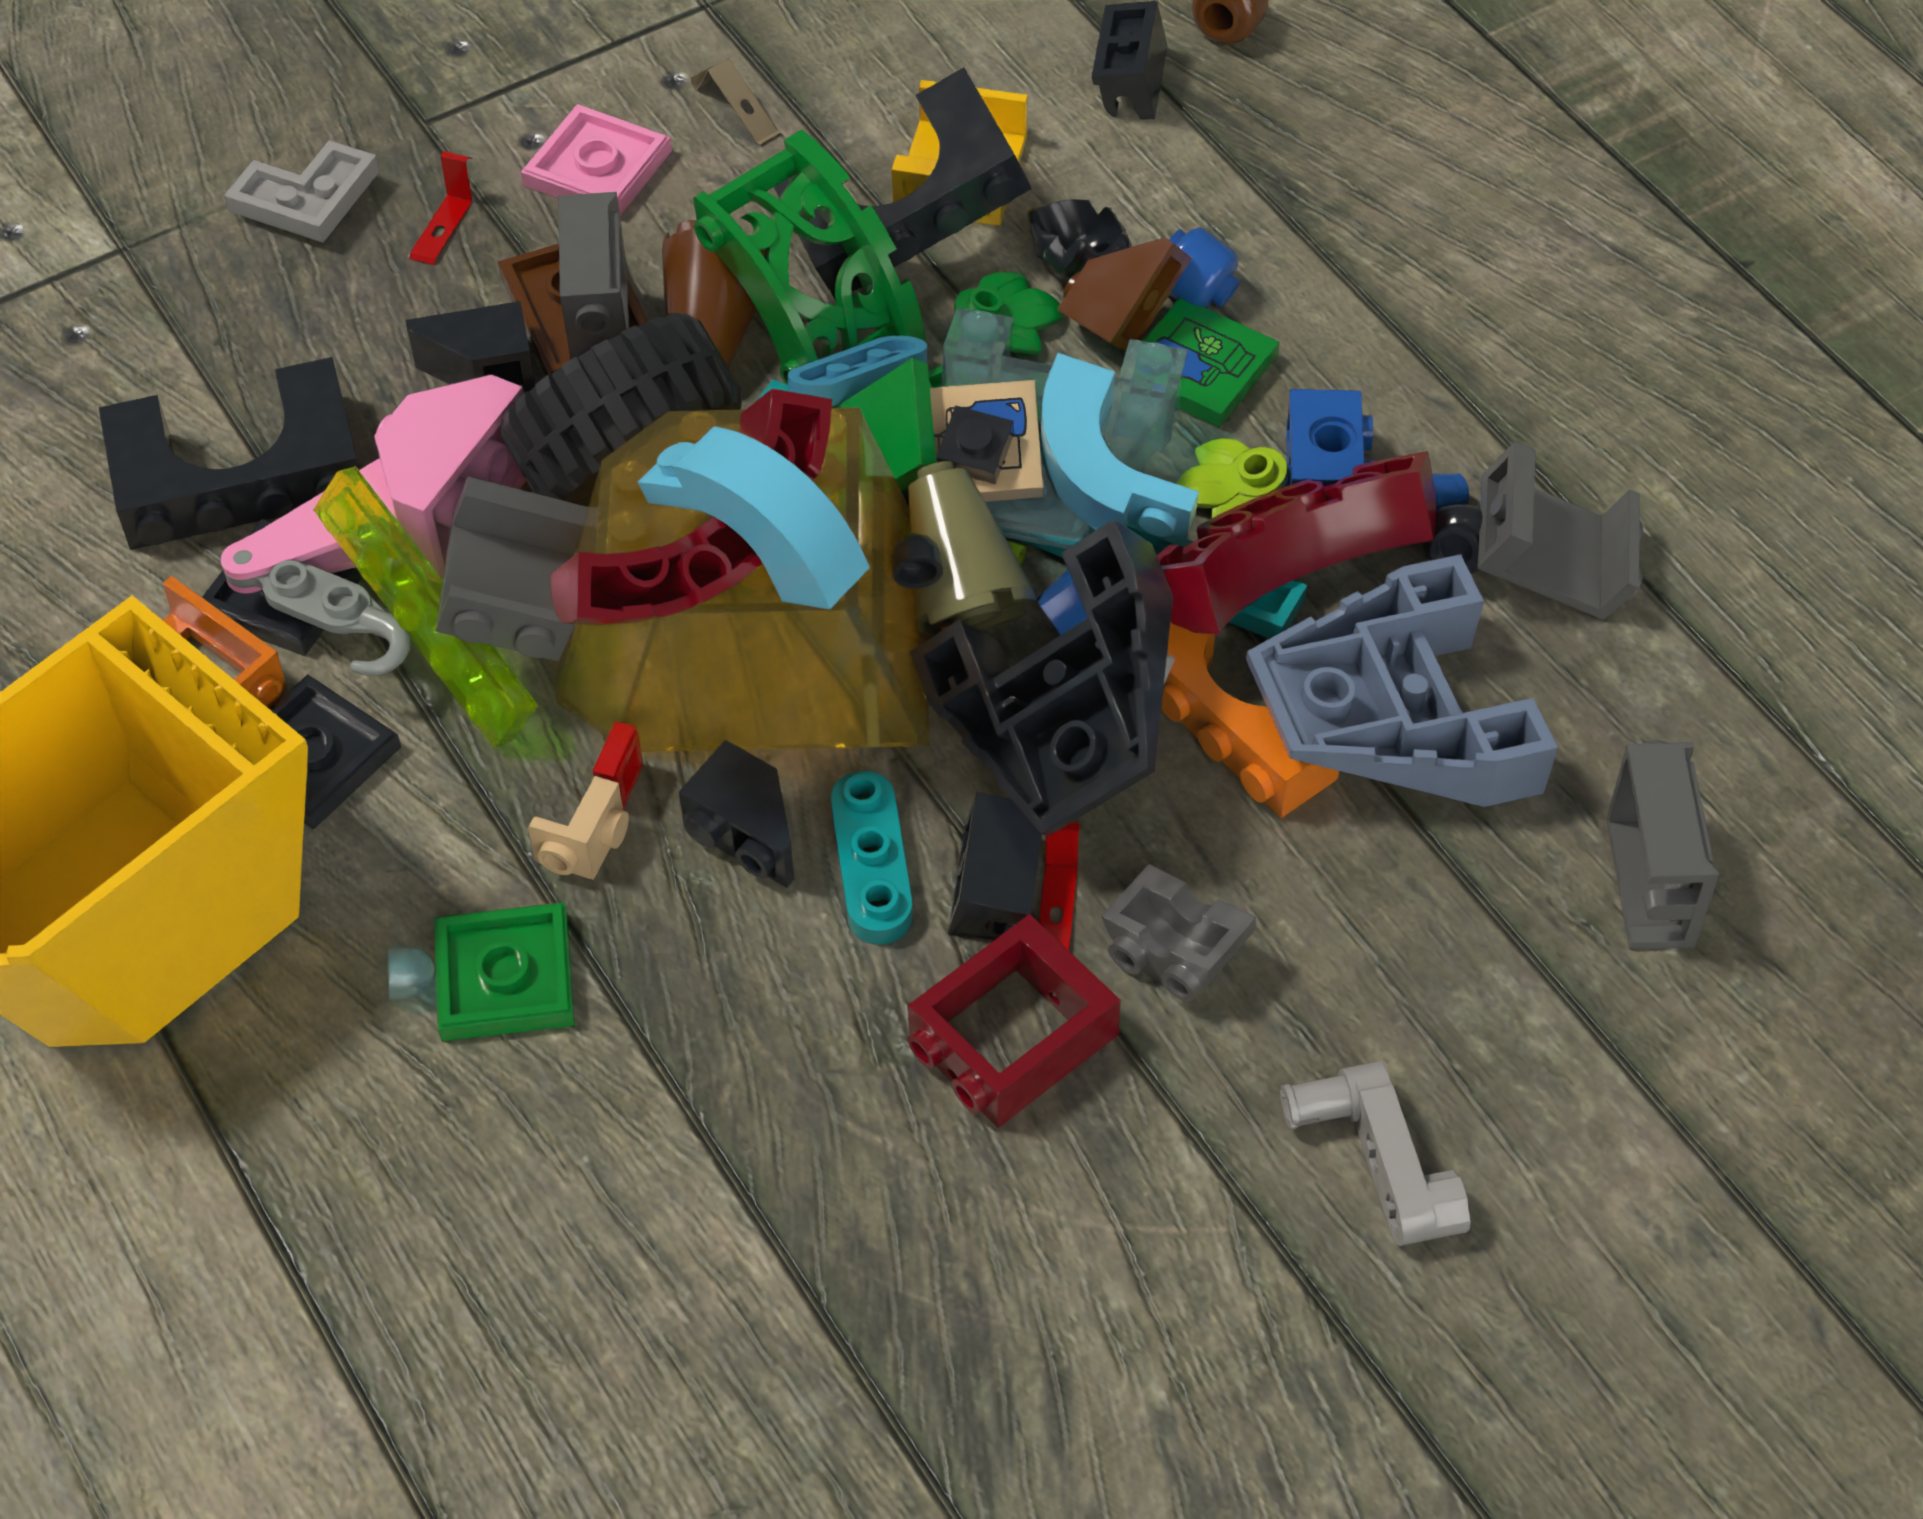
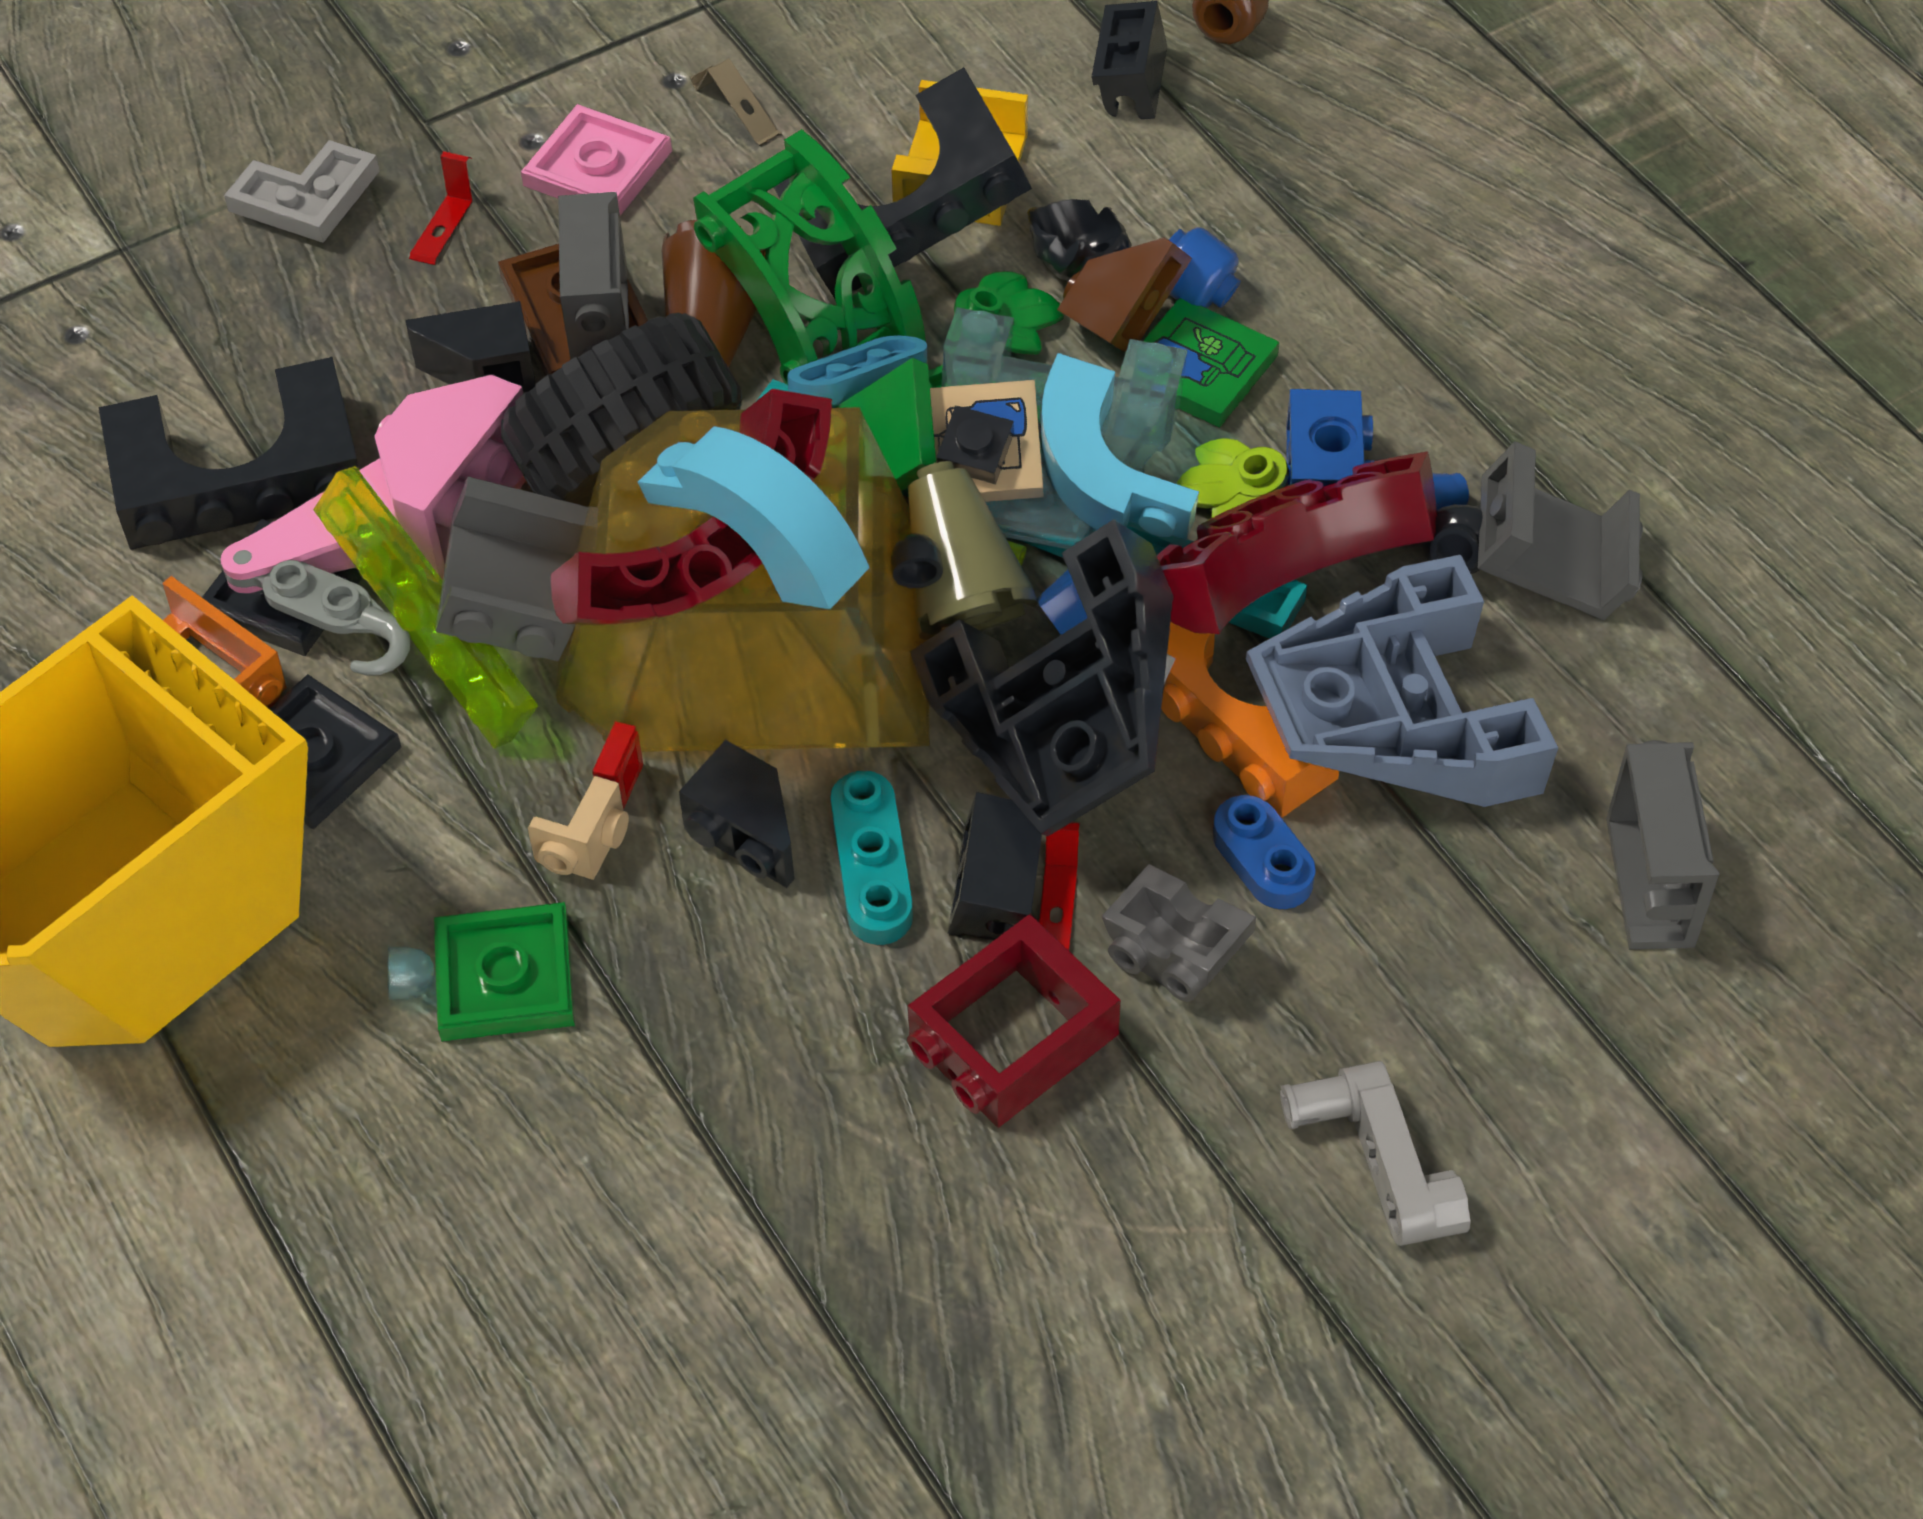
(1260, 846): none -> blue plate

